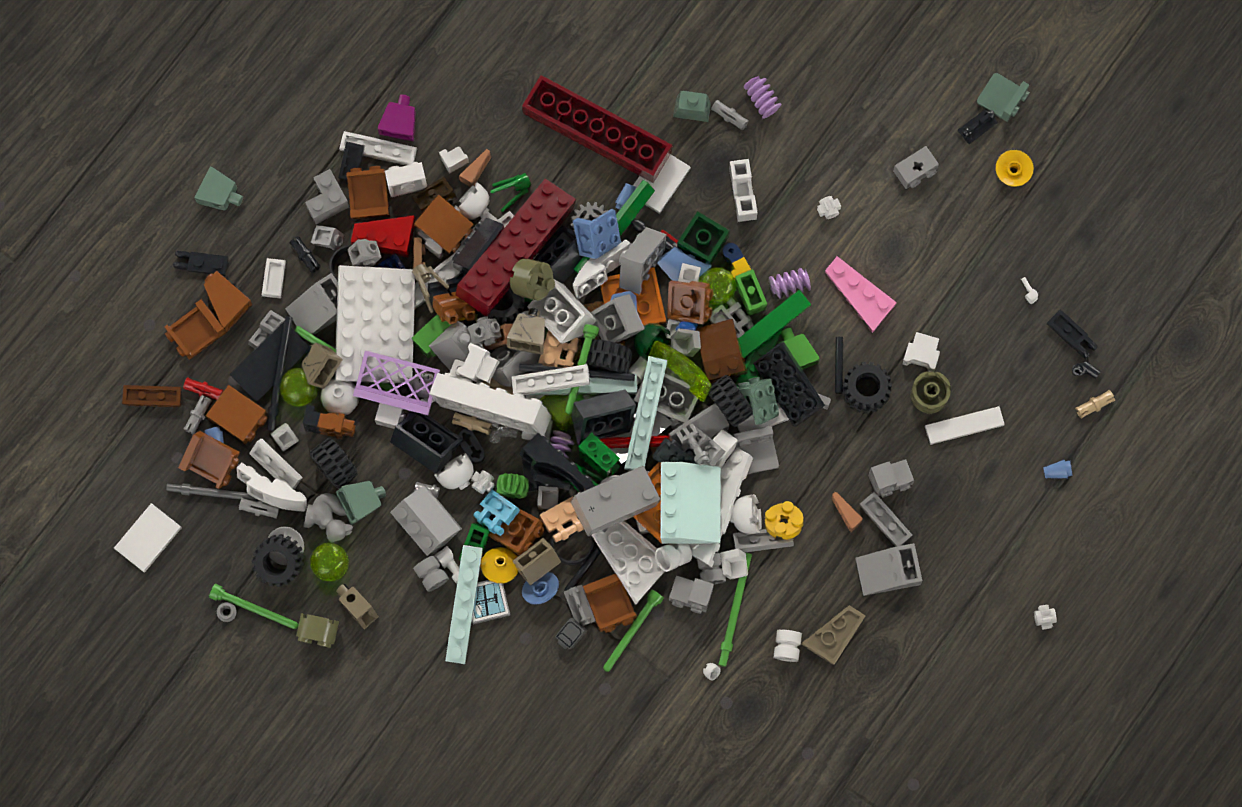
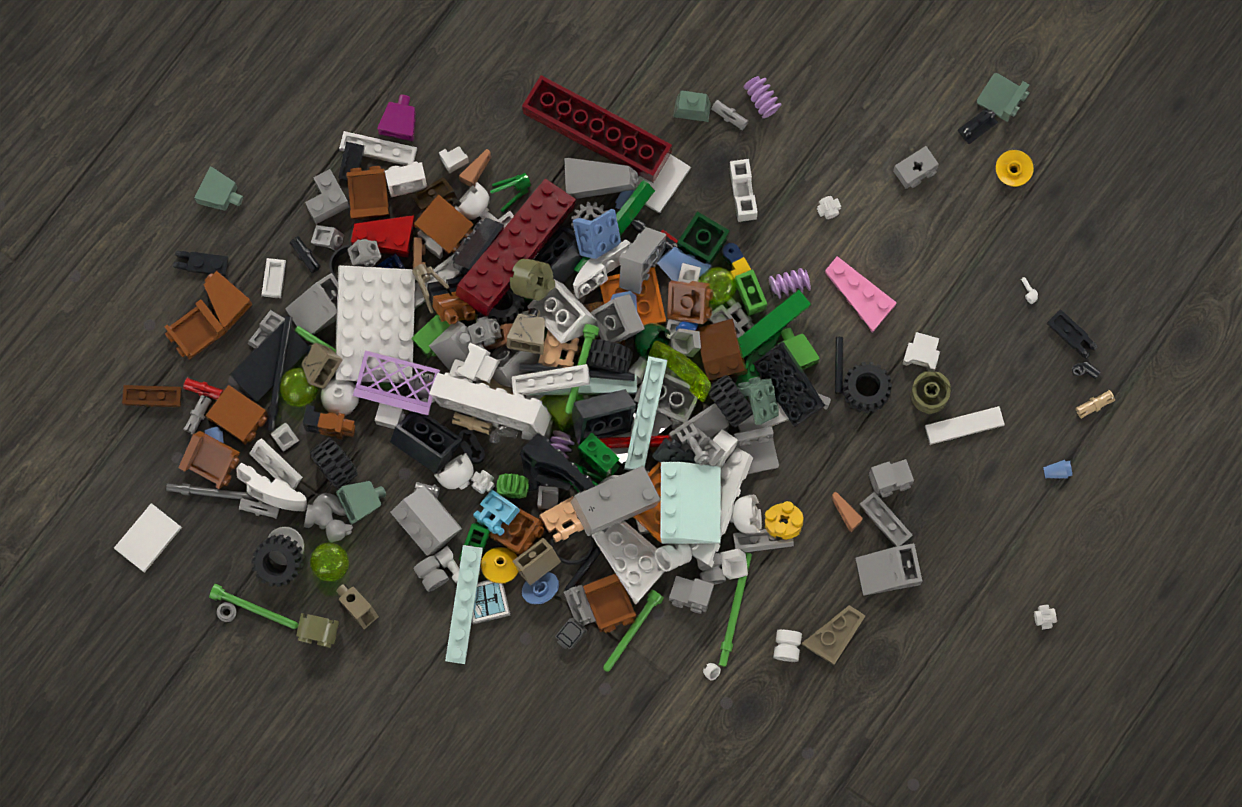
(594, 178): none -> light grey slope

